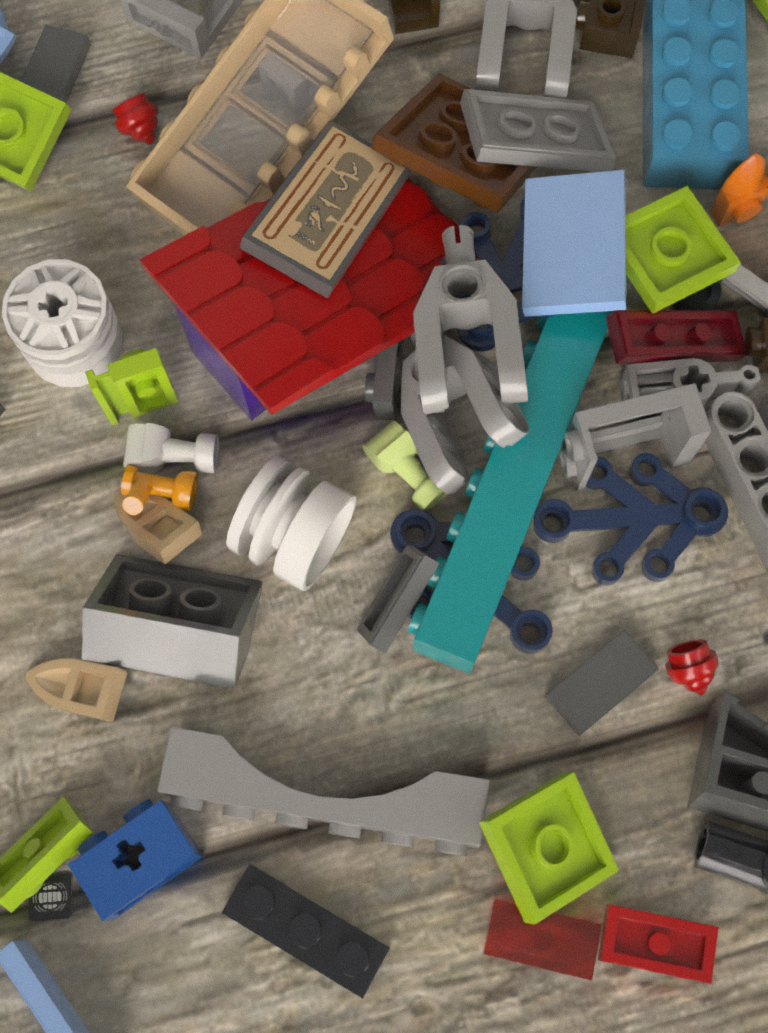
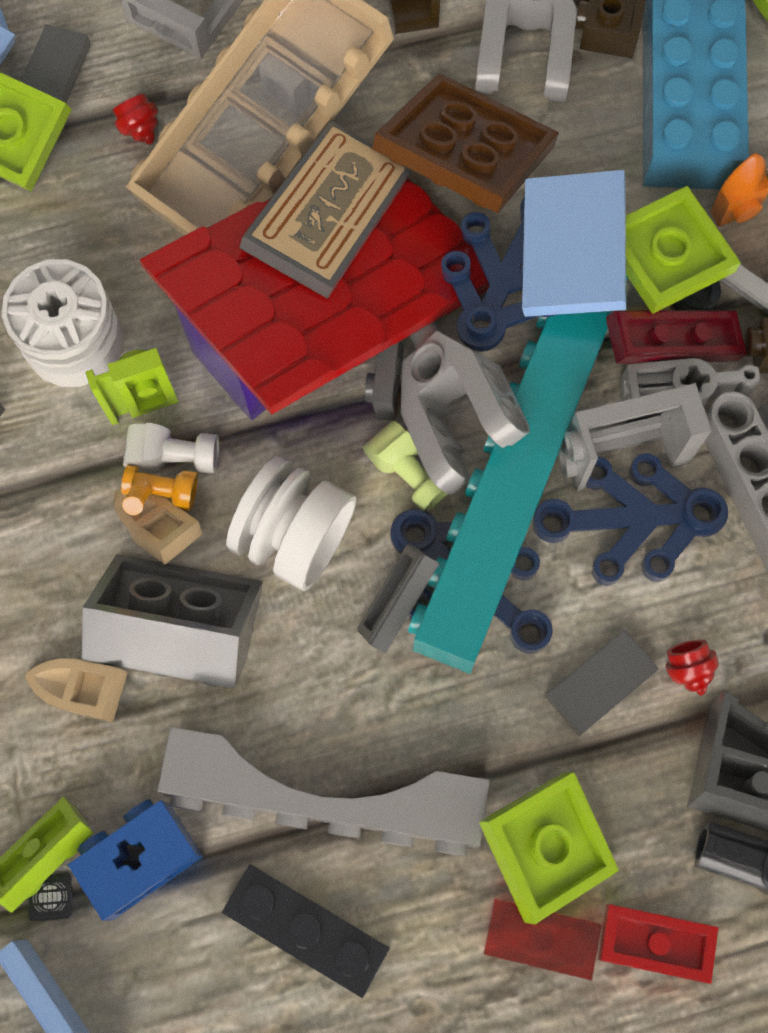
(443, 309): light grey piece -> none
(536, 131): light grey tile -> none

